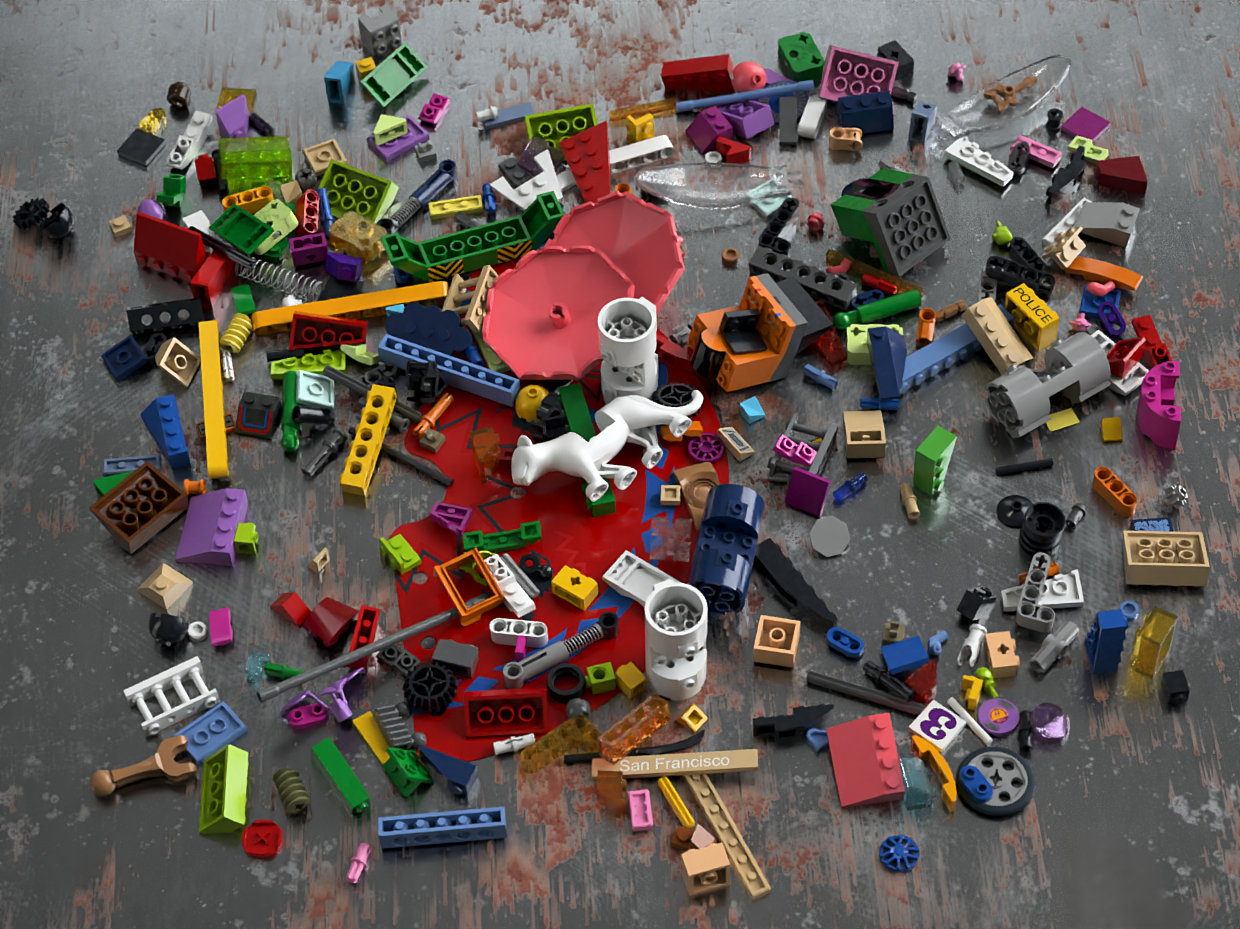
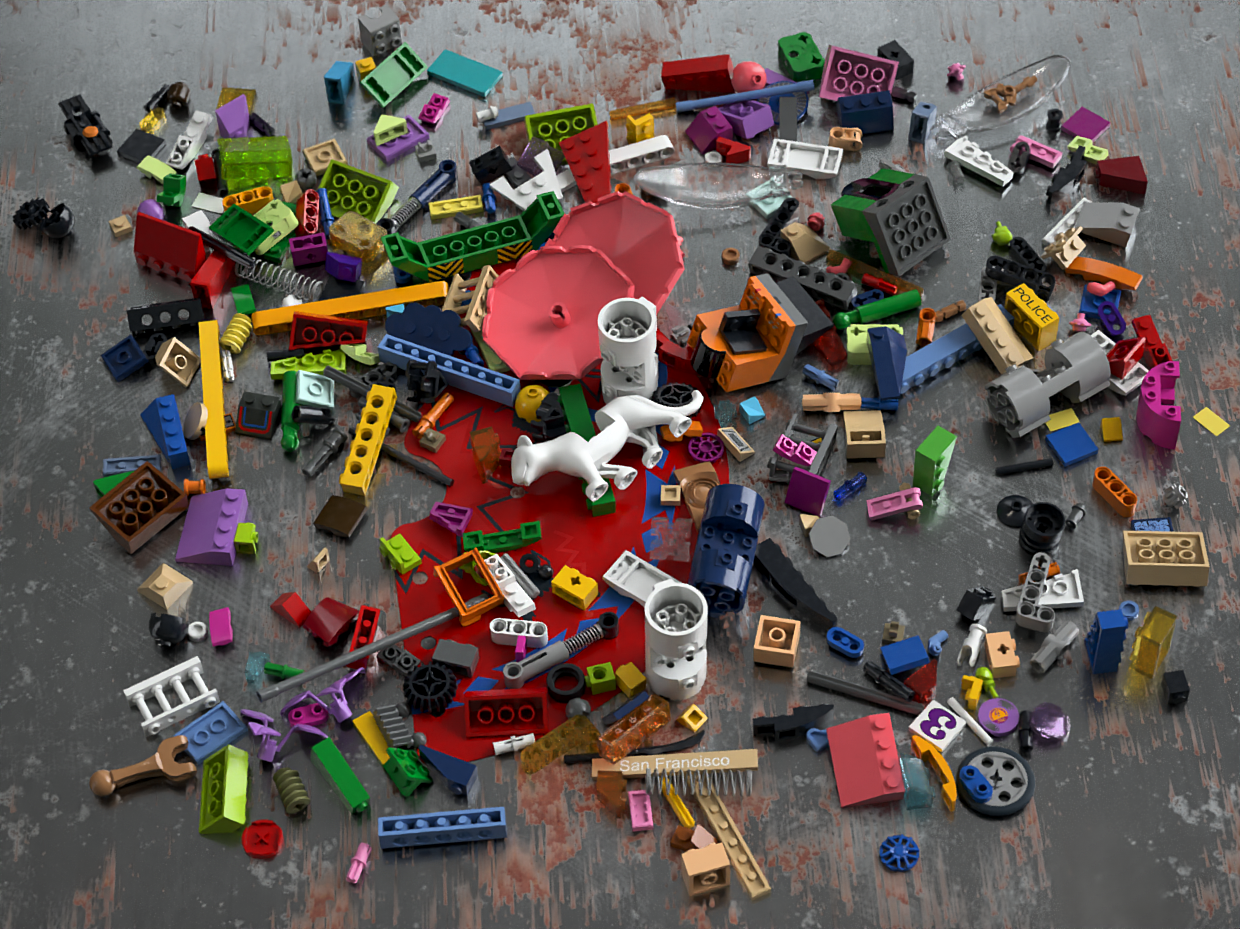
(93, 138): none -> black piece
(153, 167): none -> yellowish green slope
(157, 99): none -> black pin
(194, 420): none -> tan tile
(208, 203): none -> white sticker
(268, 746): none -> medium lavender plant
(340, 516): none -> dark brown slope
(465, 73): none -> teal tile
(490, 165): none -> black brick
(625, 707): none -> dark blue tile
(649, 788): none -> light grey piece
(725, 411): none -> clear light blue gear
(804, 242): none -> tan slope
(807, 522): none -> tan slope
(809, 159): none -> white slope
(812, 117): white beam -> none
(831, 402): none -> light nougat piece
(894, 503): none -> bright pink plate
(1071, 444): none -> blue tile
(1211, 421): none -> light yellow sticker

